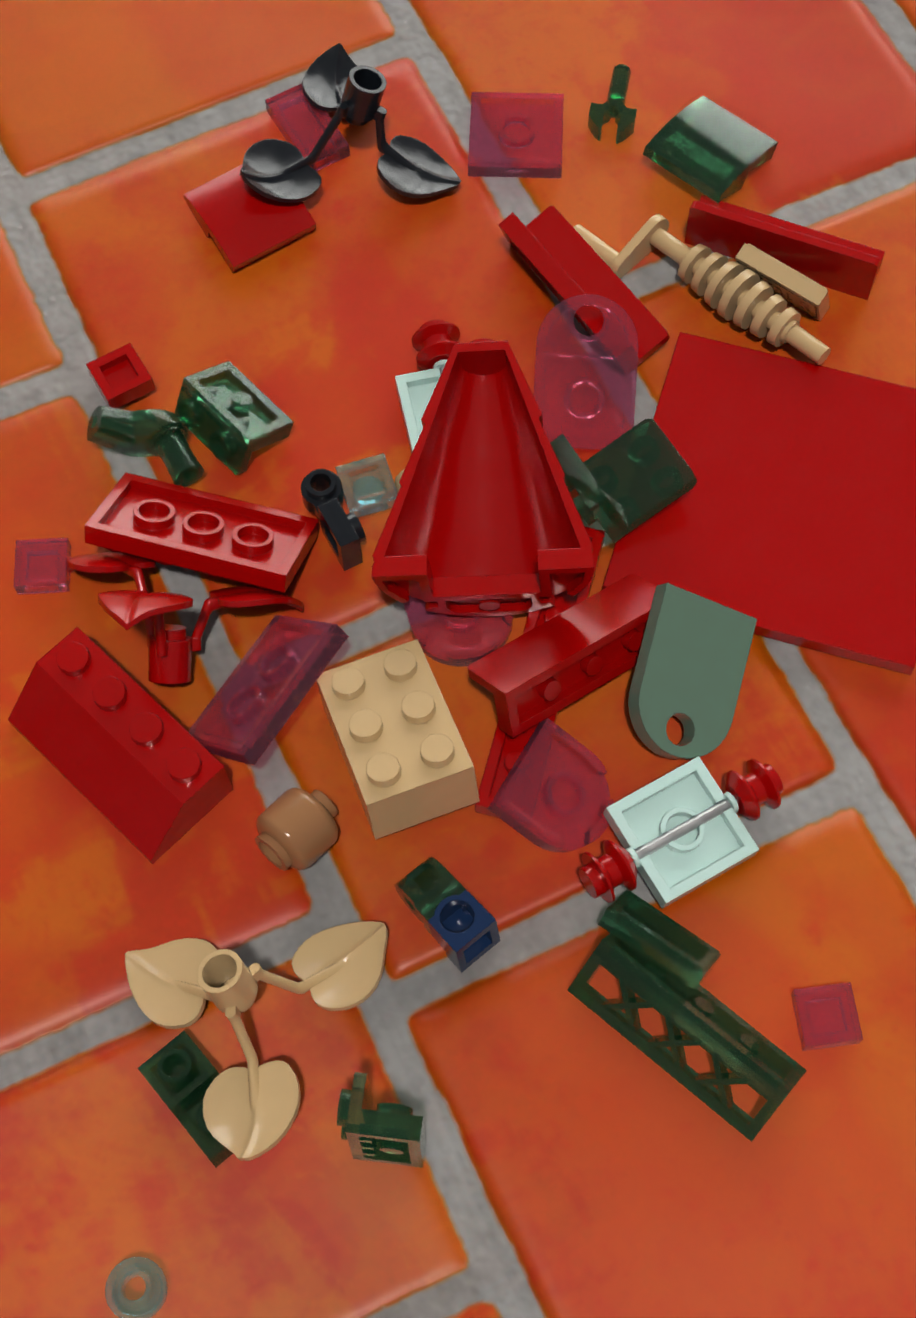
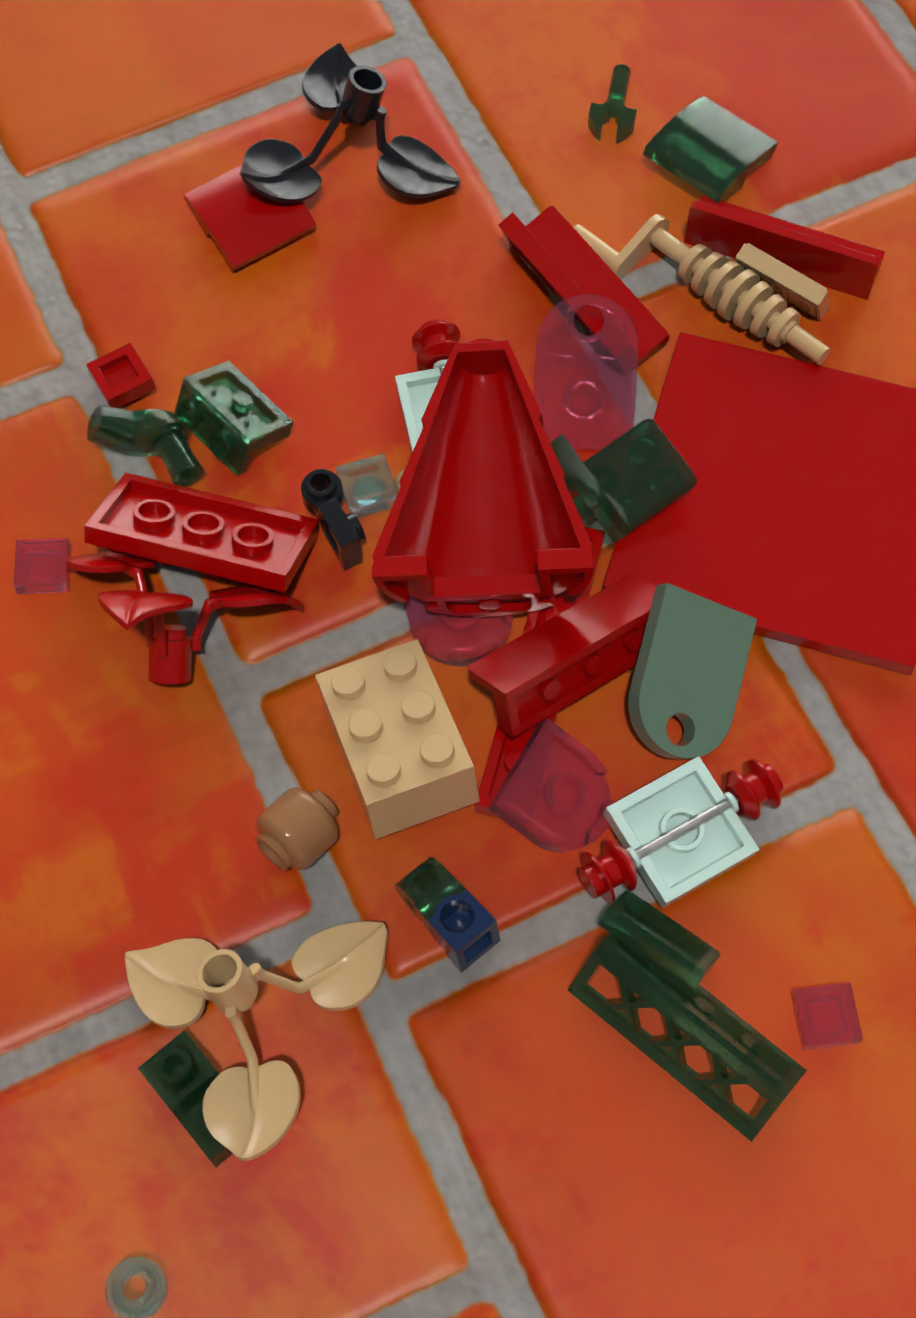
(118, 745): red slope -> none
(266, 687): clear pink tile -> none
(304, 125): clear pink tile -> none
(380, 1135): clear green bracket -> none
(516, 135): clear pink tile -> none

